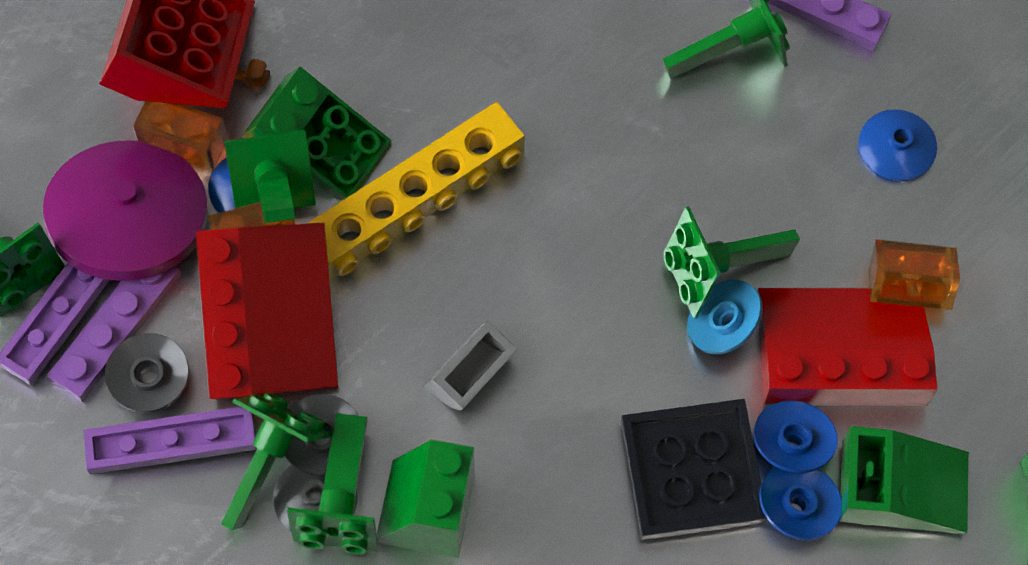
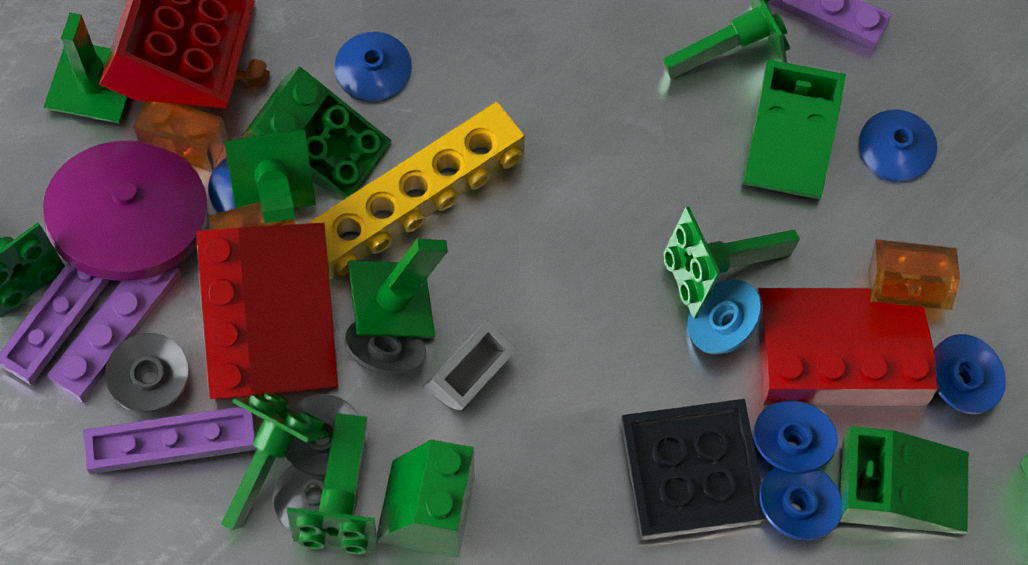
(78, 75): none -> green piece
(377, 80): none -> blue dish
(385, 353): none -> dark grey dish
(395, 296): none -> green piece
(794, 129): none -> green slope
(979, 368): none -> blue dish

